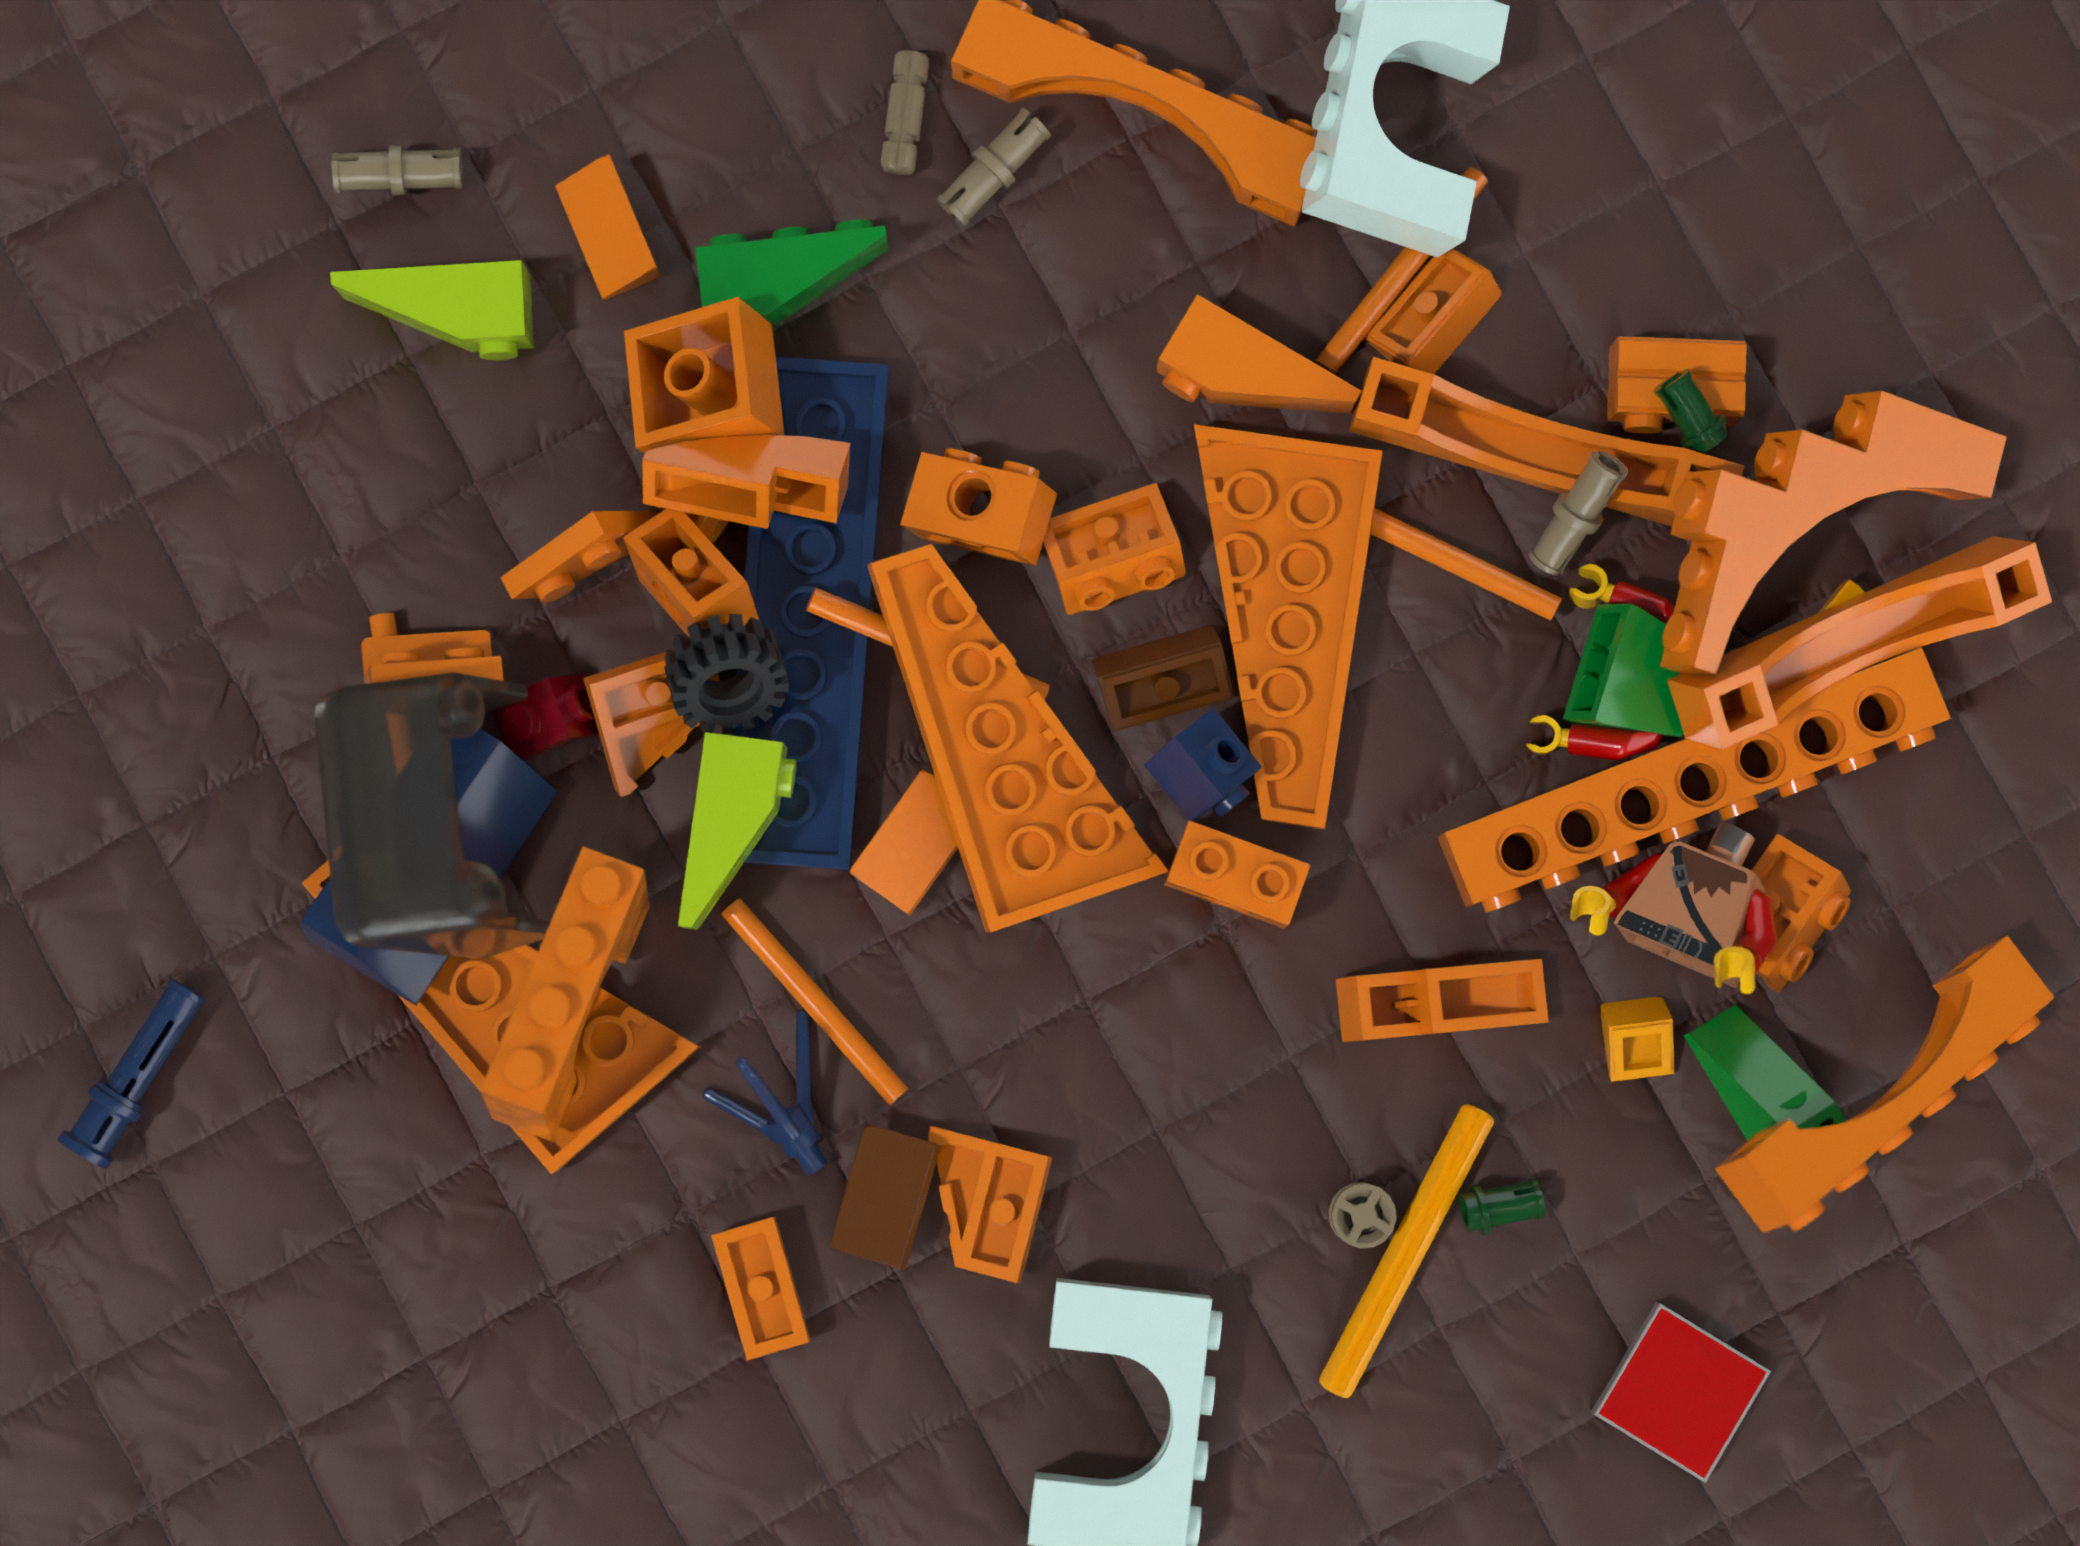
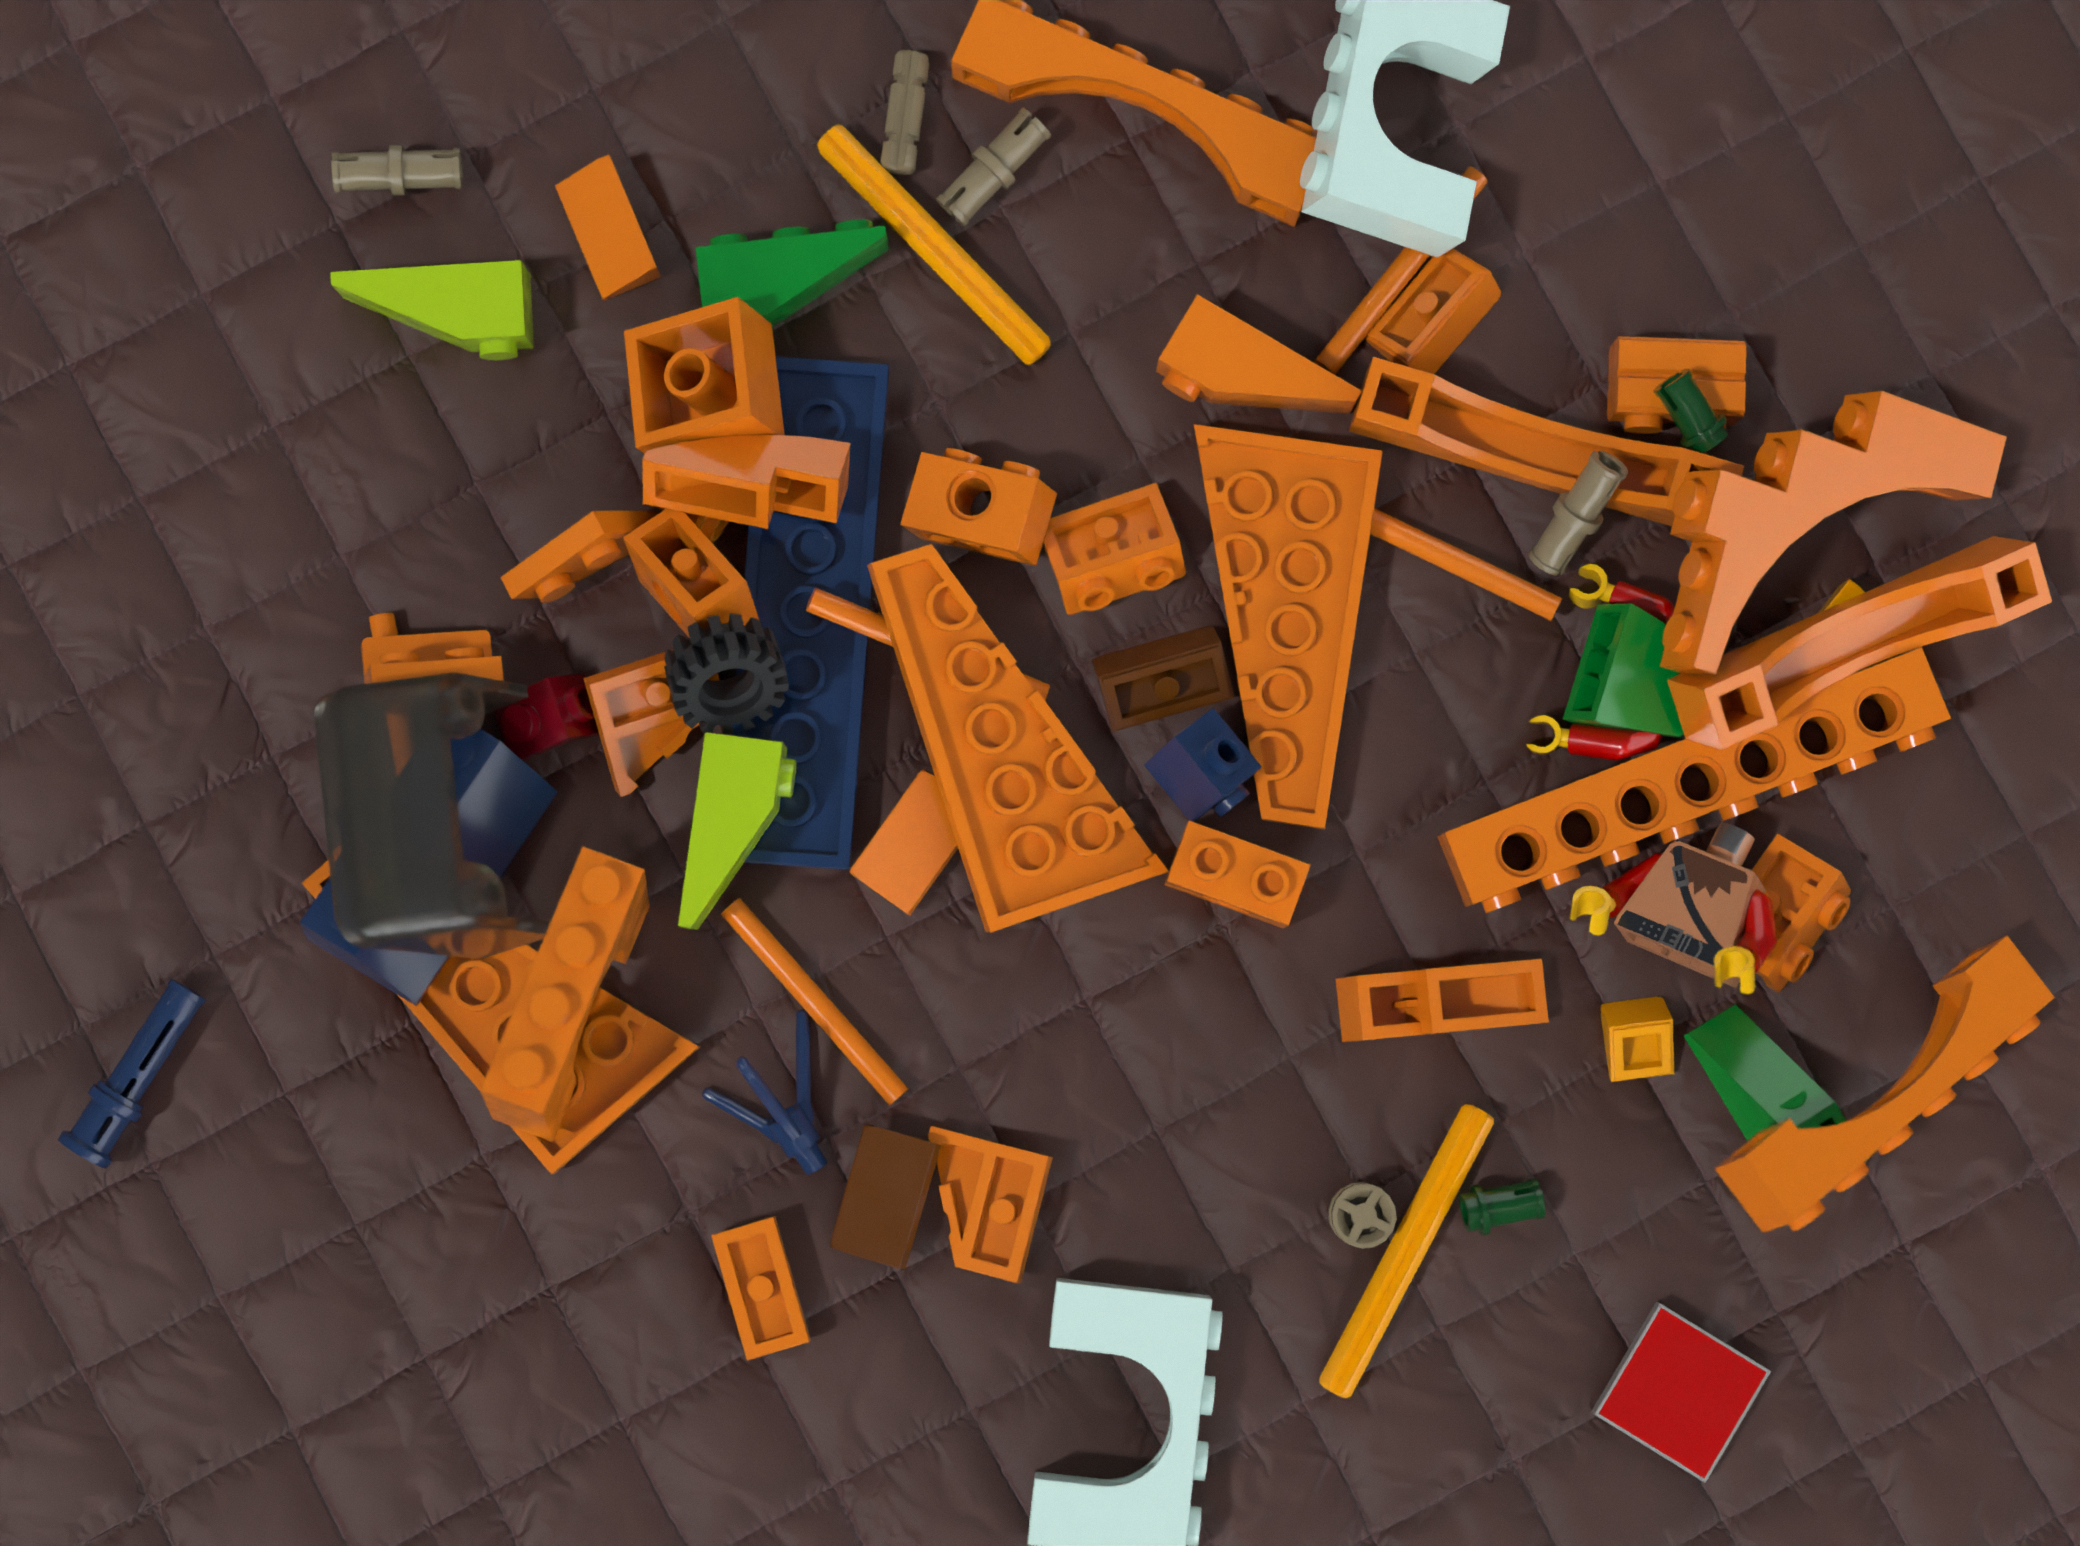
(933, 244): none -> light orange axle

